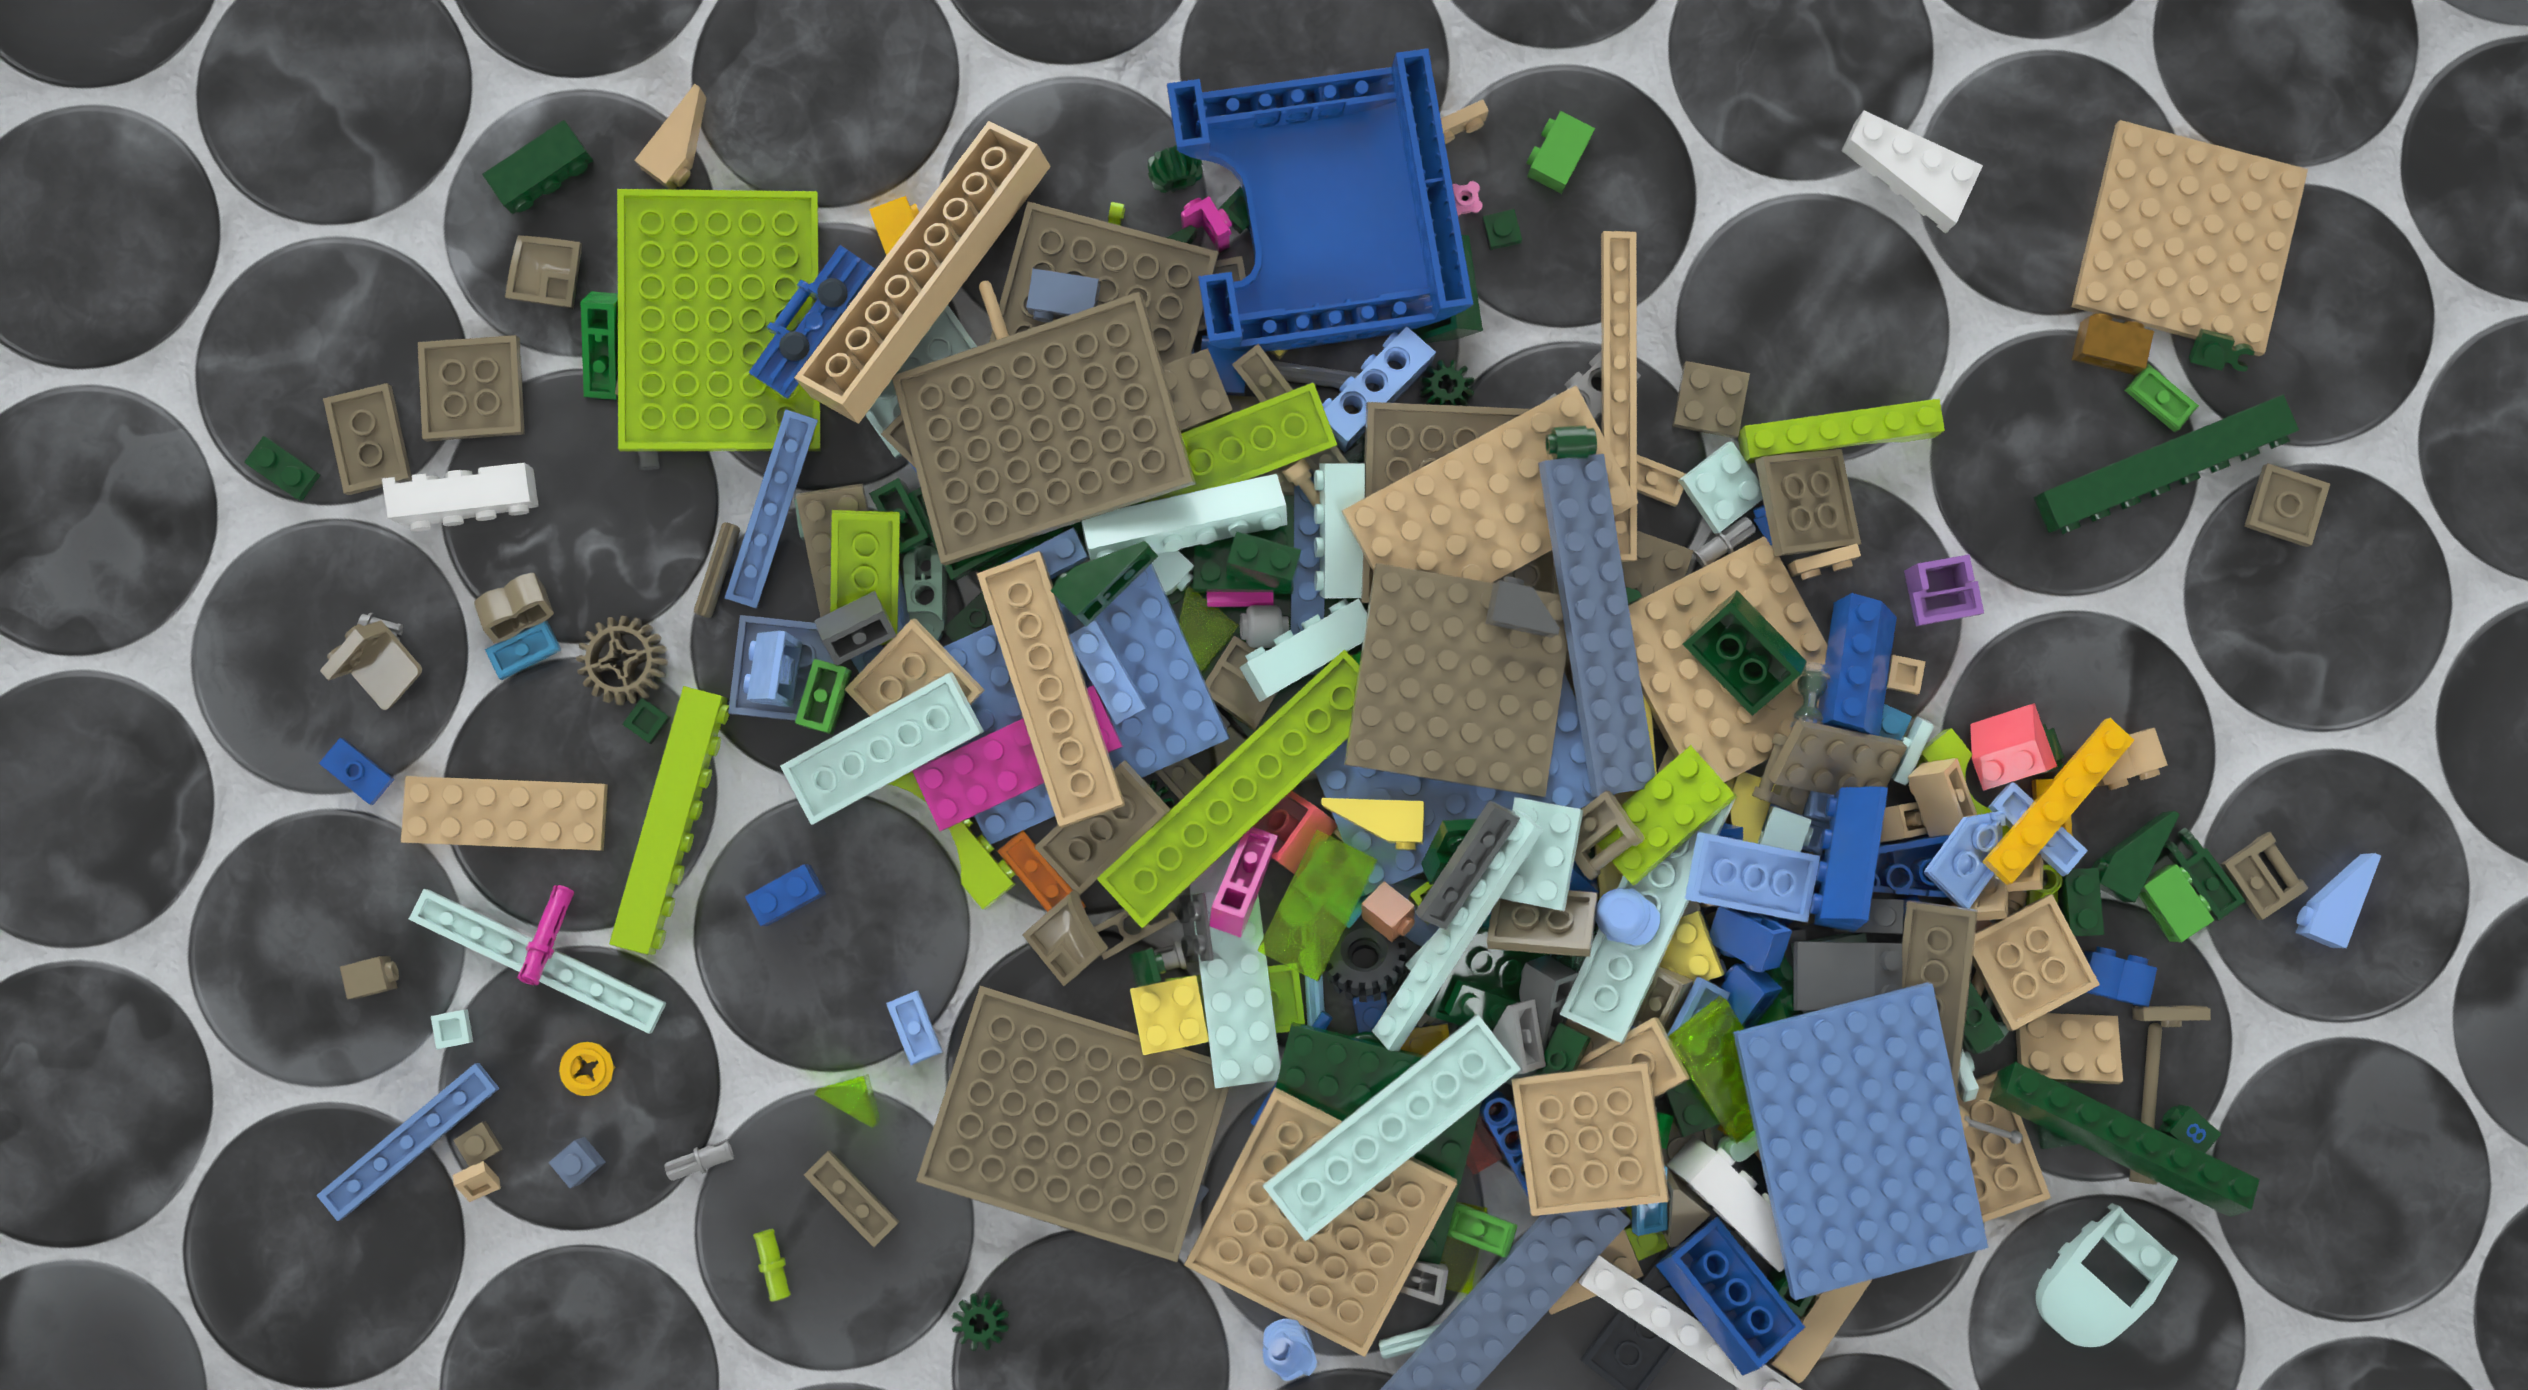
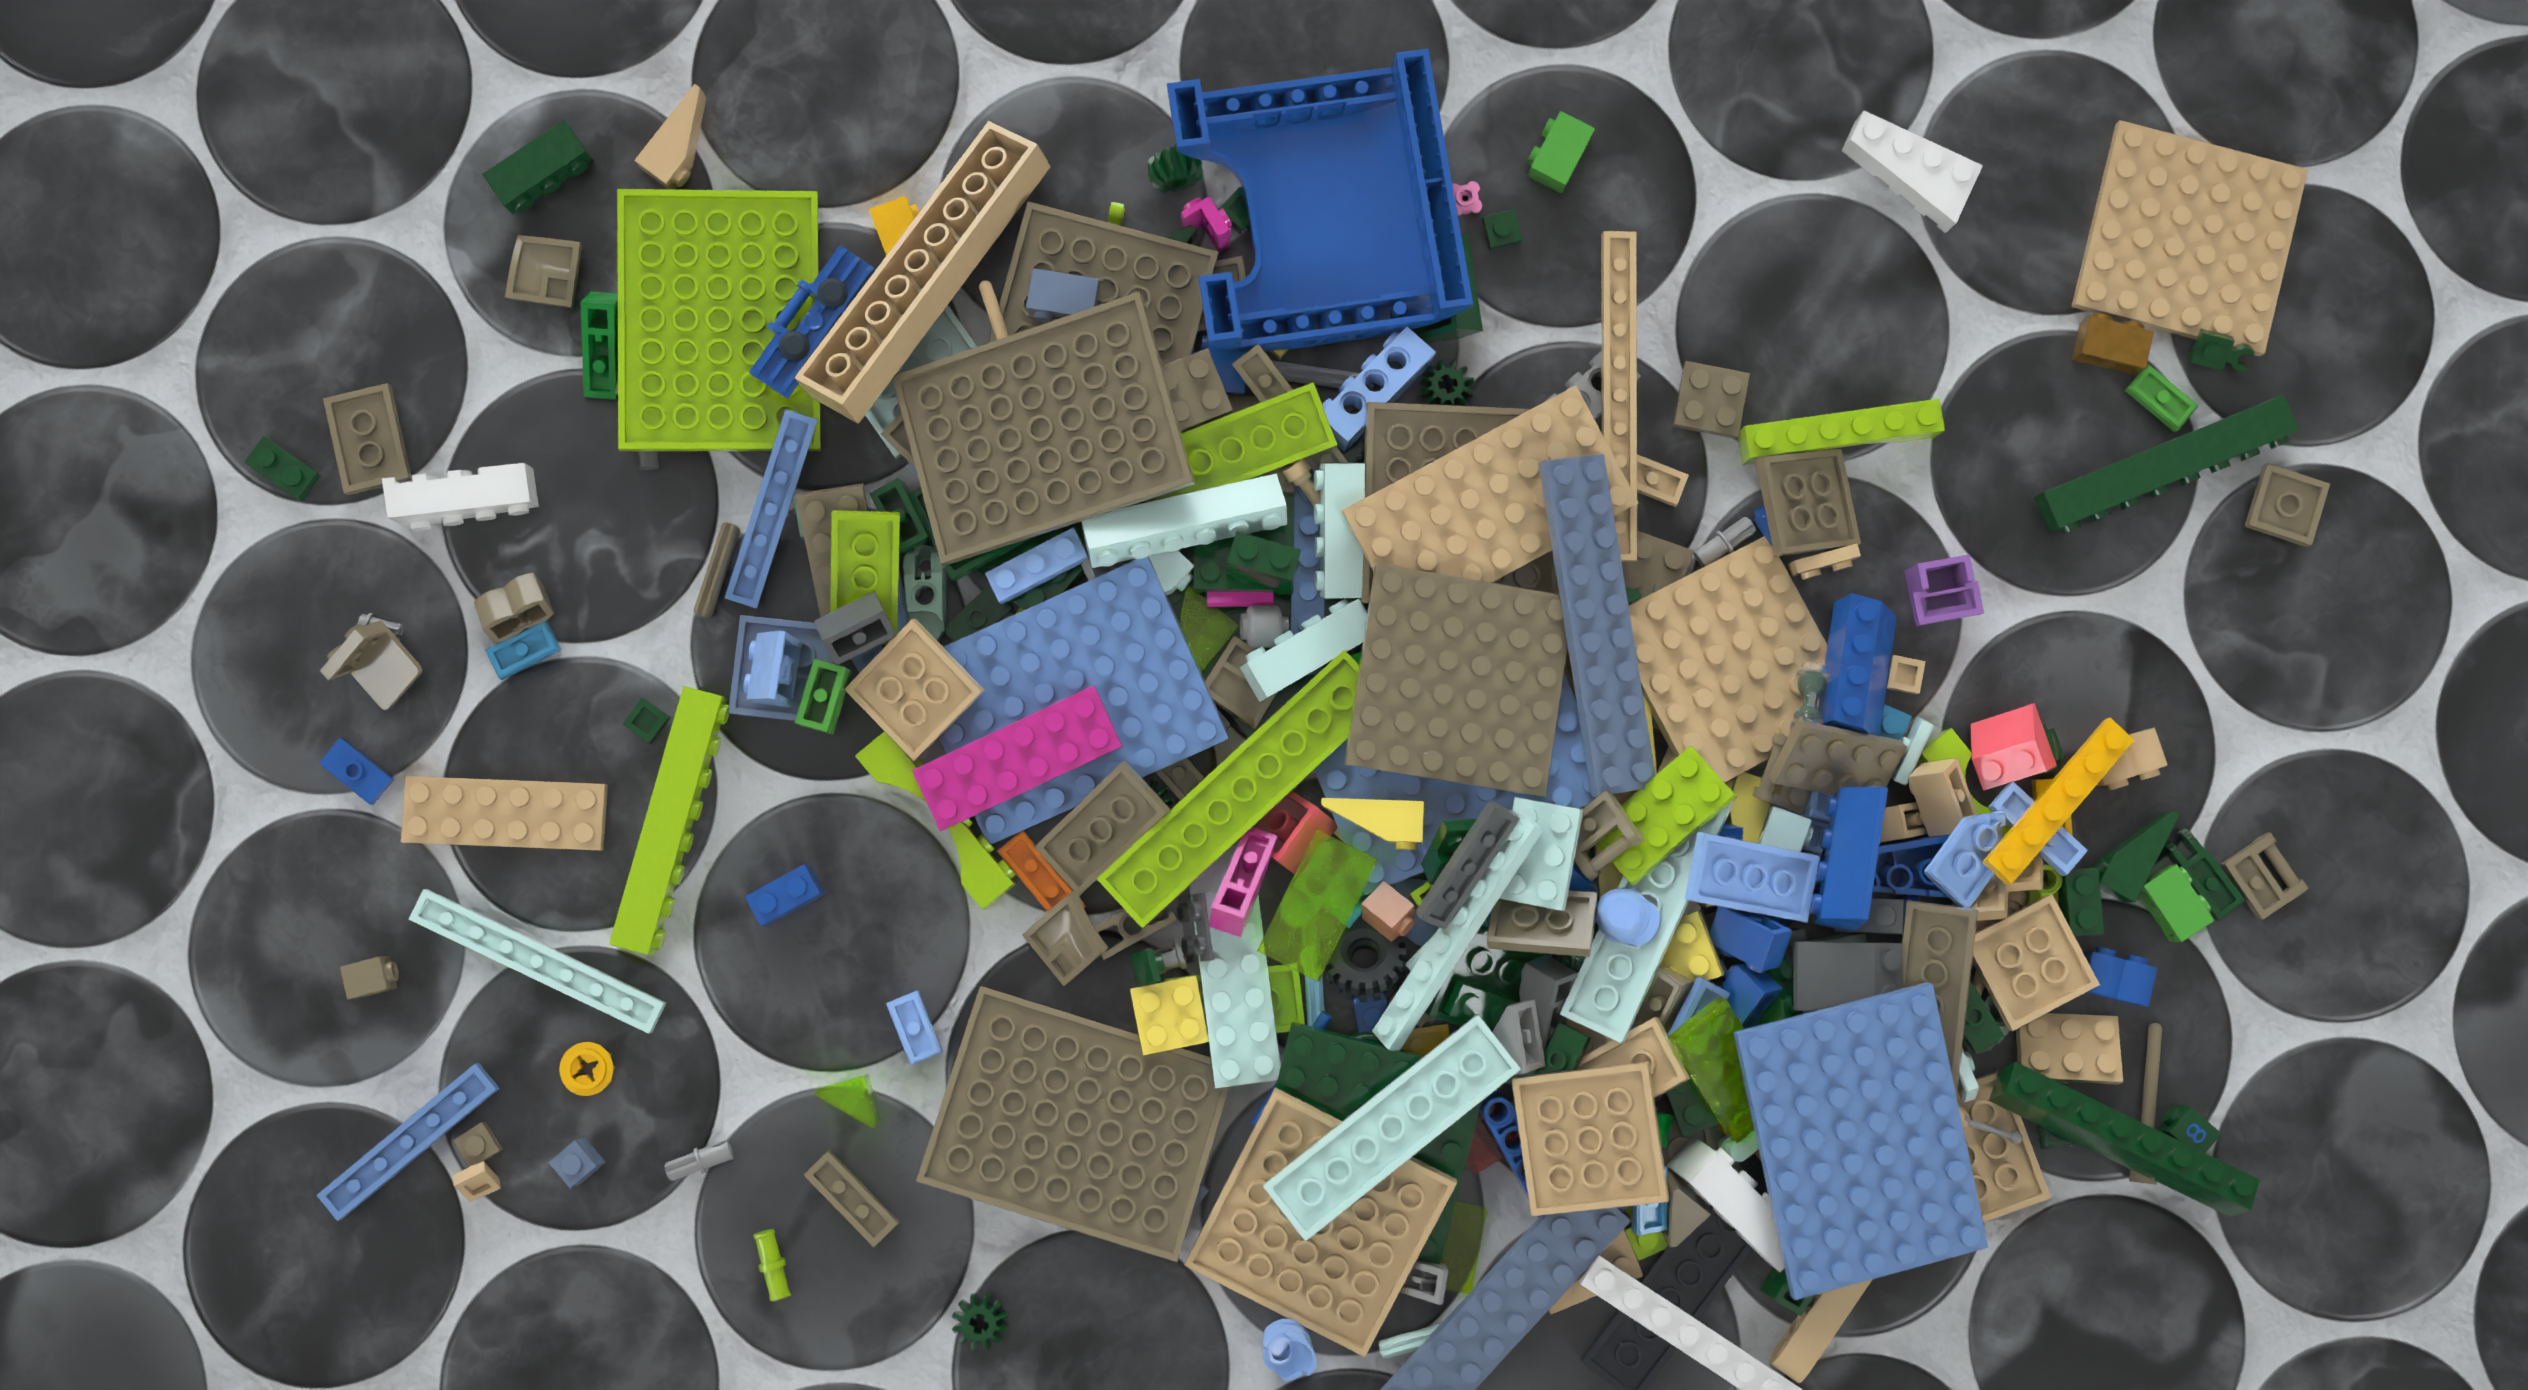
(452, 1029): light aqua plate -> none
(471, 388): dark tan plate -> none
(541, 946): dark pink pin -> none
(617, 647): dark tan gear -> none
(882, 748): light aqua plate -> none
(1050, 690): tan plate -> none
(1095, 584): dark green slope -> none
(1106, 672): light blue plate -> none
(1468, 119): tan plate -> none
(1482, 1230): bright green plate -> none
(1519, 609): dark grey slope -> none
(1571, 442): dark green brick -> none
(1722, 487): light aqua plate -> none
(1730, 1296): blue slope -> none
(1745, 653): dark green slope -> none
(2084, 1307): light aqua slope -> none
(2171, 1015): dark tan plate -> none
(2336, 907): light blue slope -> none

